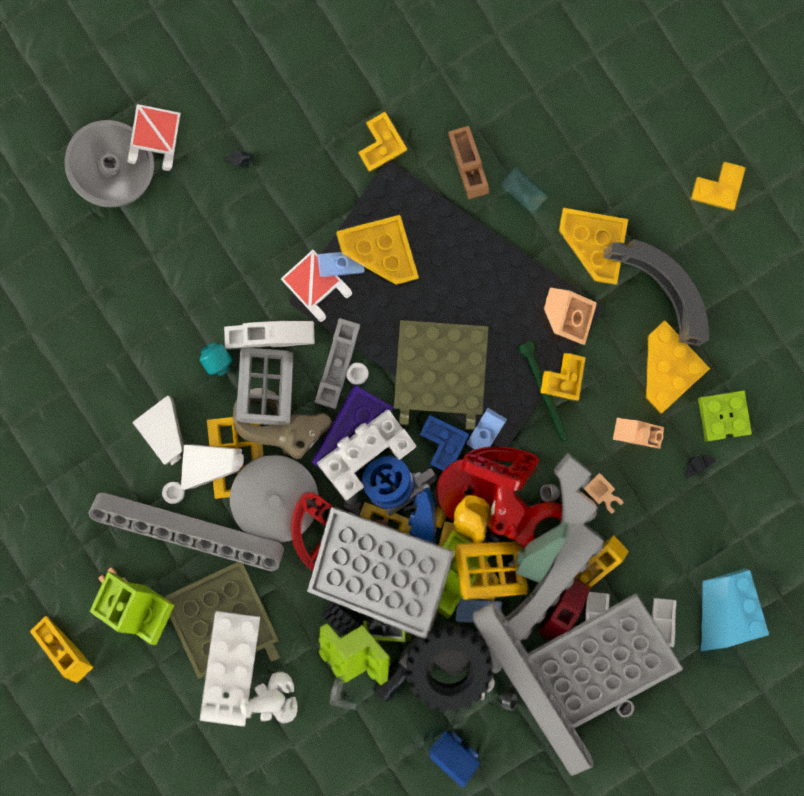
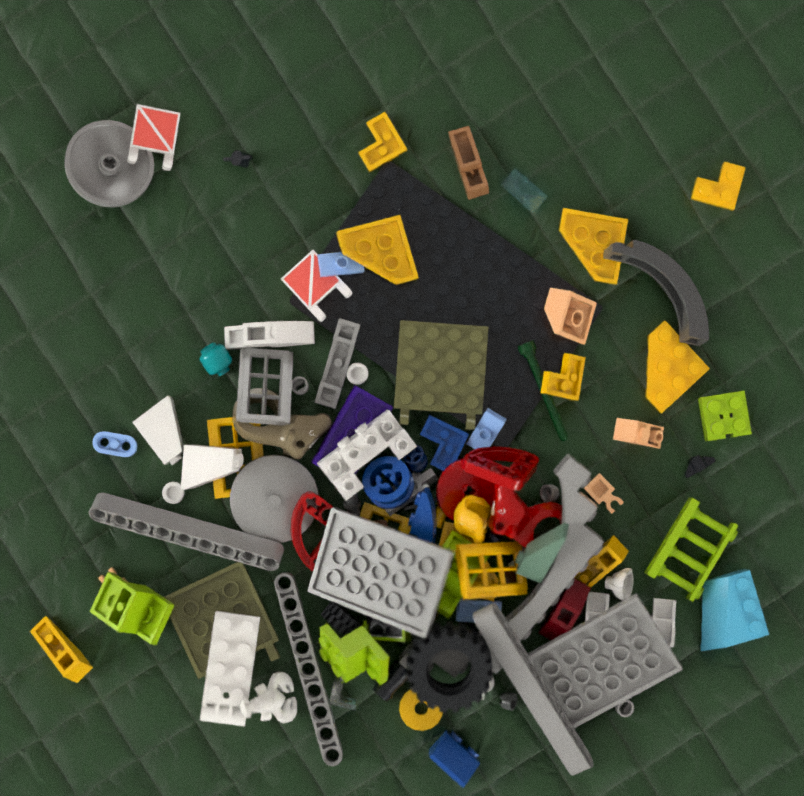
(115, 444): none -> light blue plate
(298, 382): none -> light grey hinge
(309, 656): none -> light grey beam
(412, 718): none -> yellow tile
(420, 464): none -> dark blue wheel
(621, 583): none -> white piece
(668, 548): none -> lime fence

